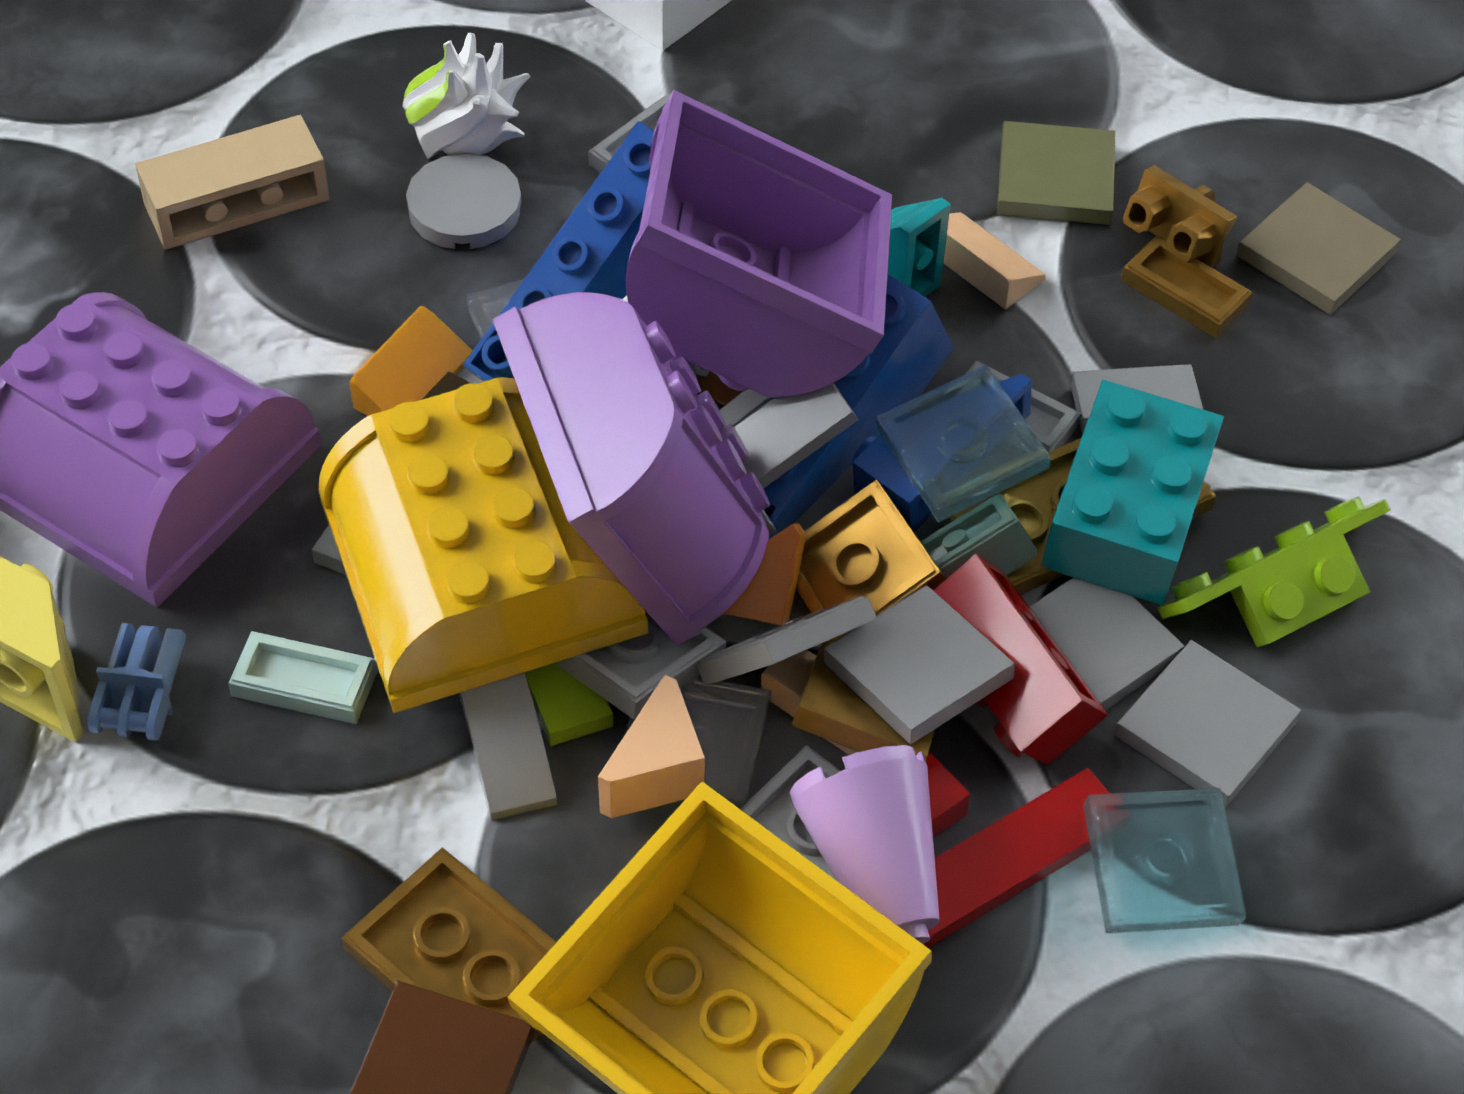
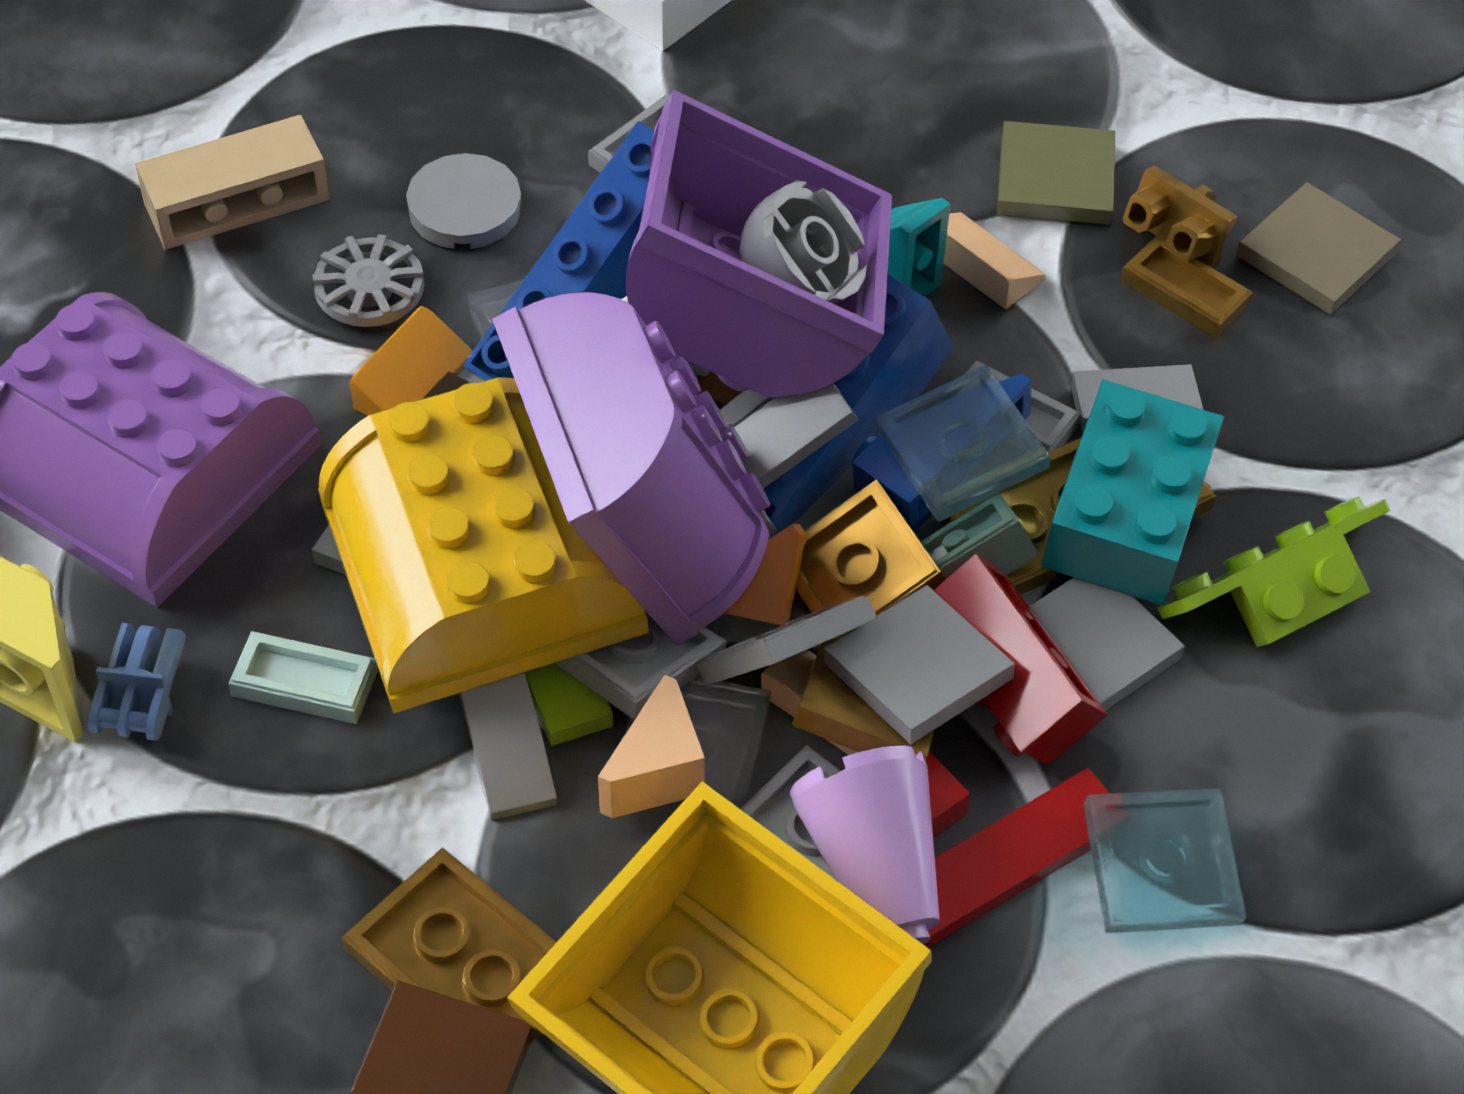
(368, 281): none -> light grey wheel
(463, 102): white hair -> none
(805, 242): none -> light grey cylinder
(1207, 722): light grey tile -> none

